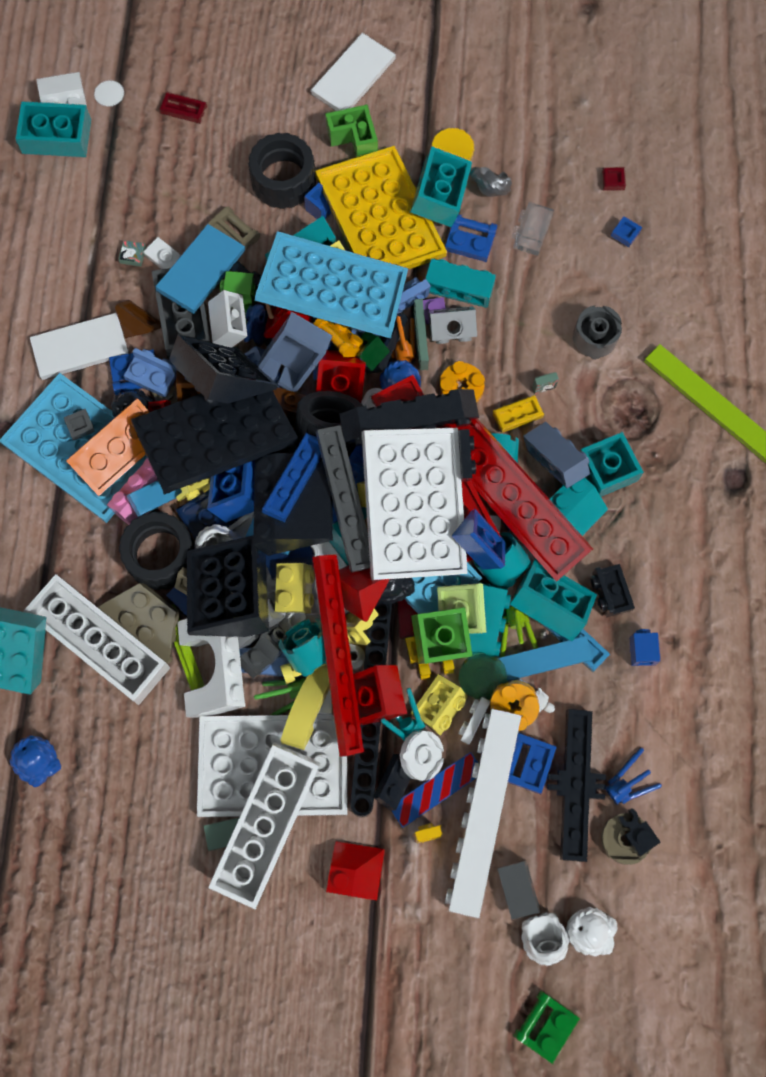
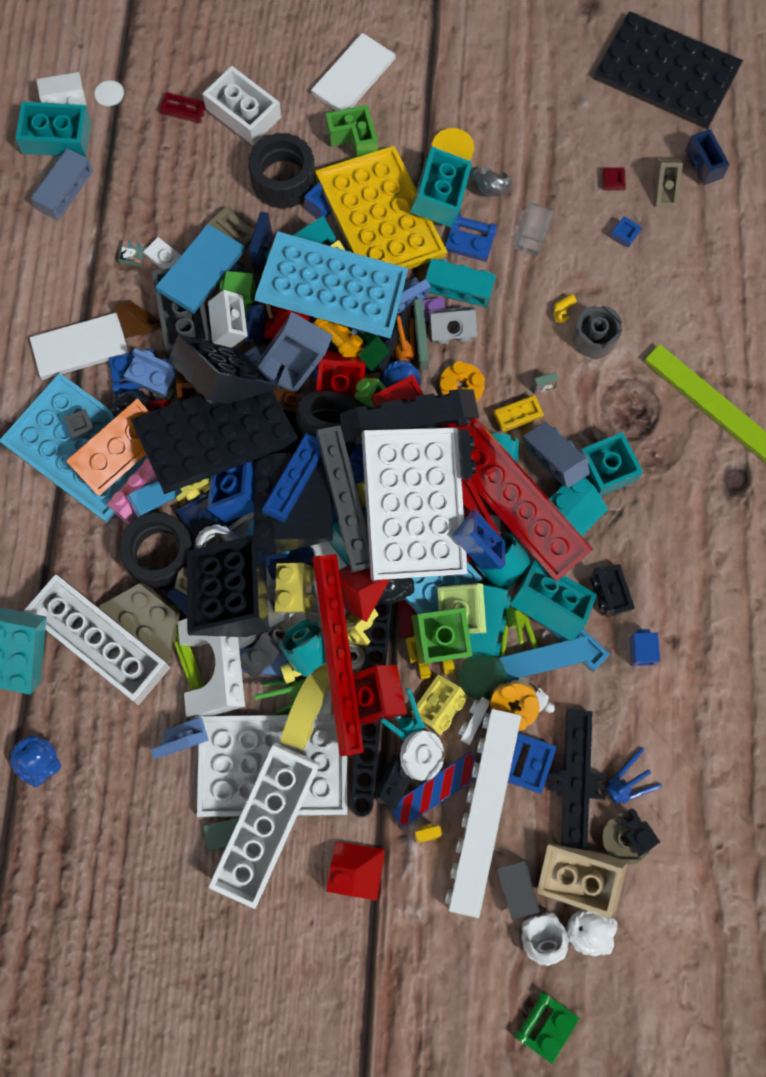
(62, 184): none -> sand blue brick
(181, 738): none -> medium blue bracket
(242, 105): none -> white brick
(261, 242): none -> dark blue plate
(367, 388): none -> bright green brick
(561, 307): none -> yellow arm
(582, 878): none -> tan slope
(667, 181): none -> dark tan slope
(668, 70): none -> black plate
(707, 157): none -> dark blue brick

